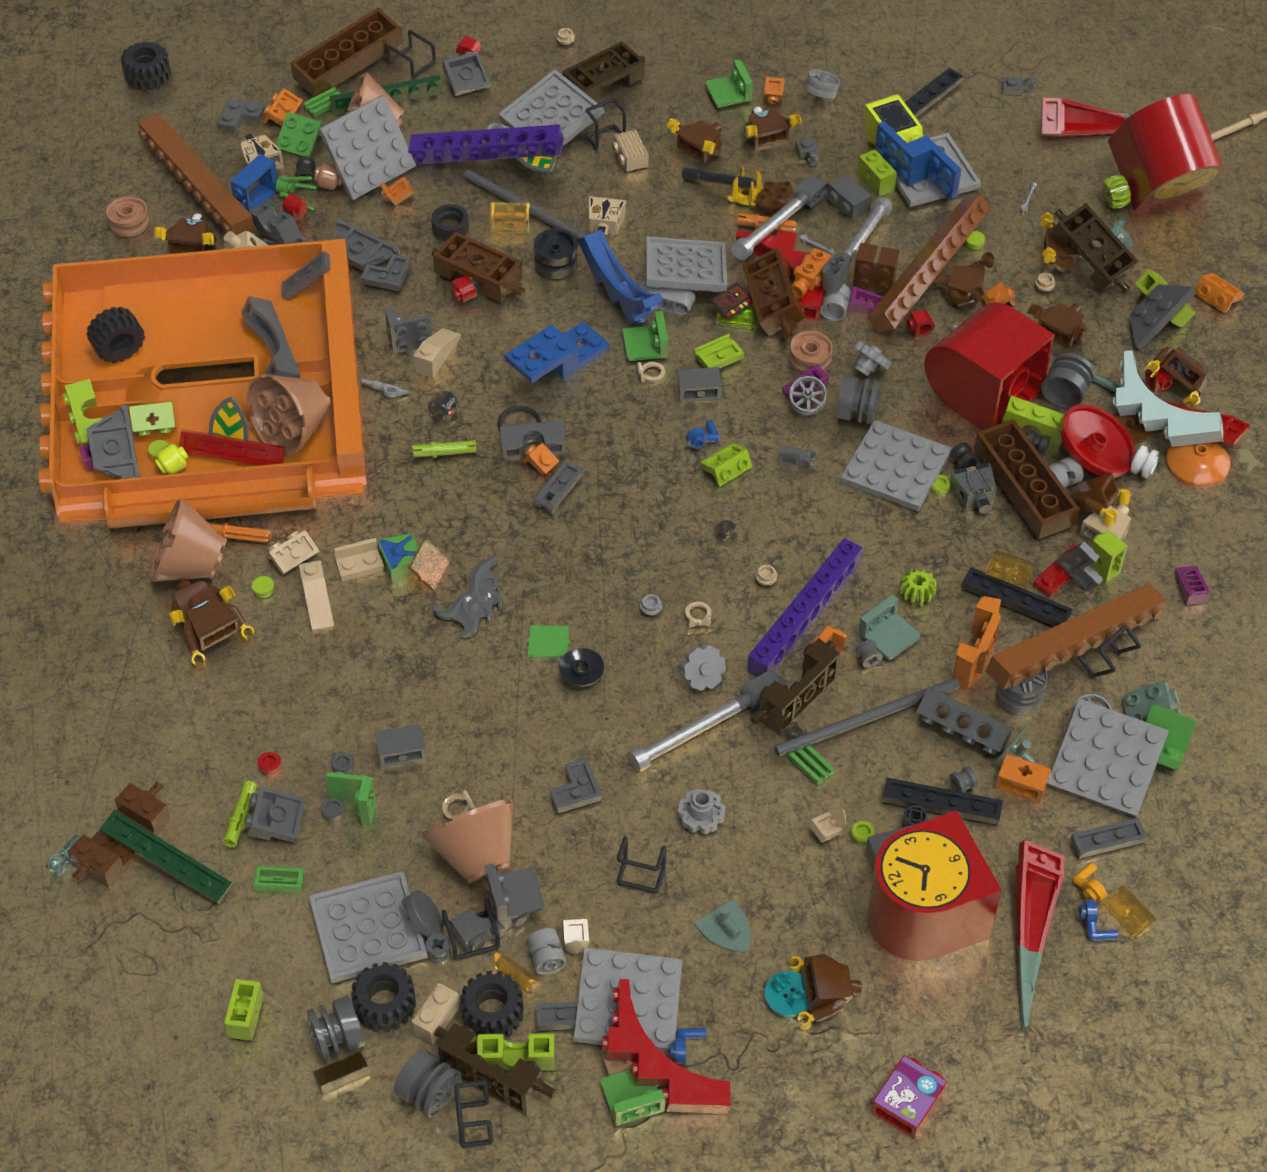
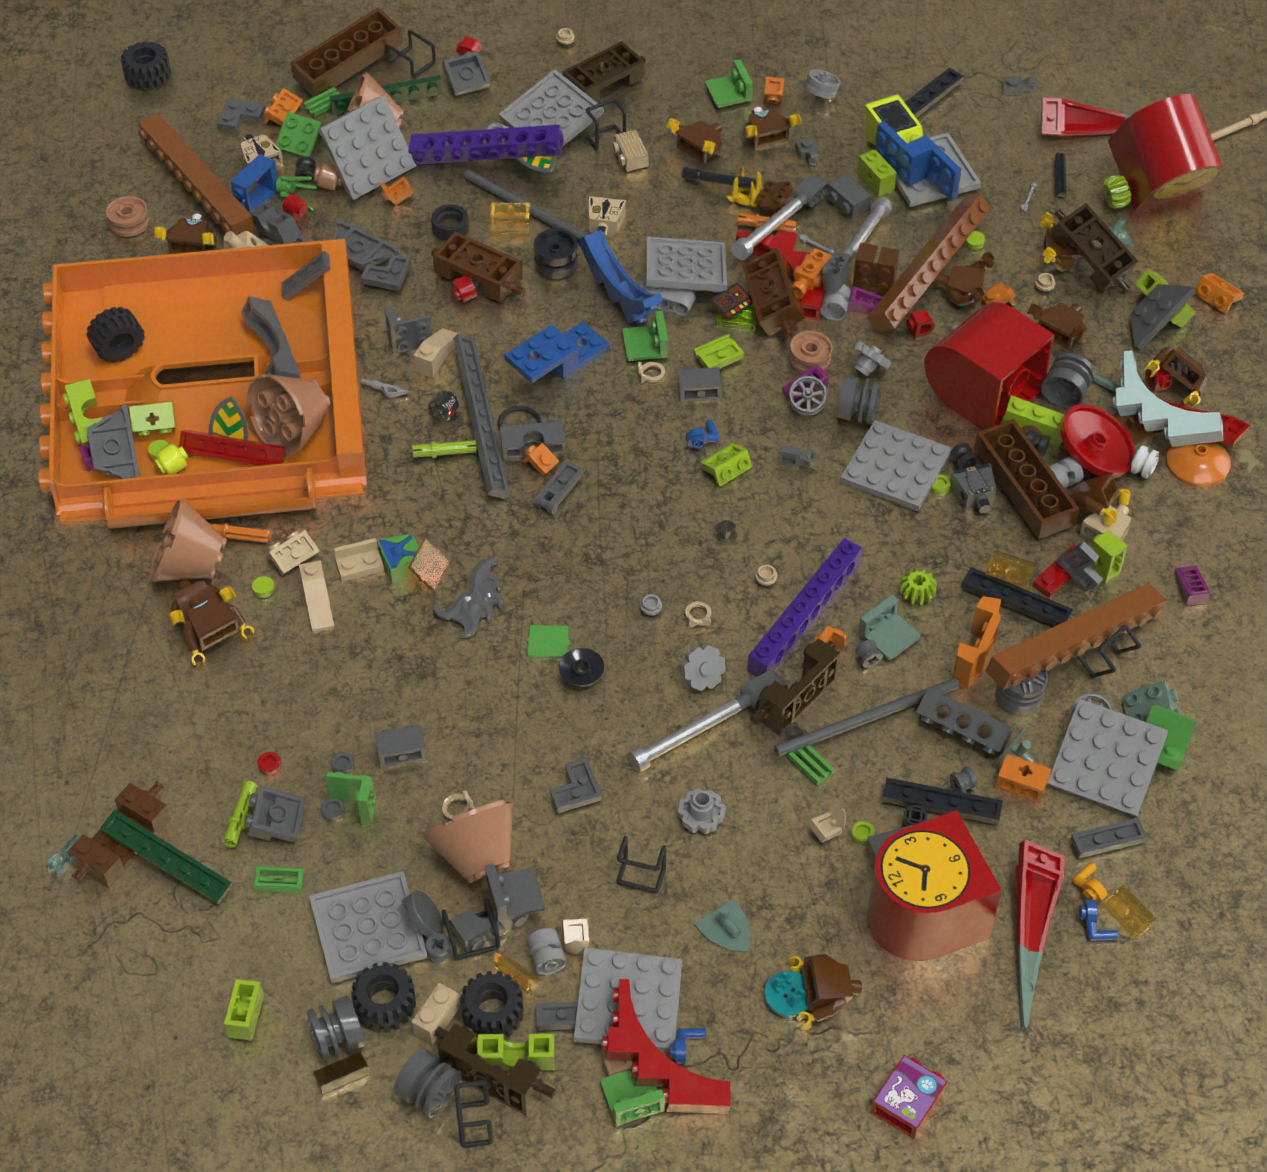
(481, 417): none -> dark grey plate
(1060, 174): none -> black axle

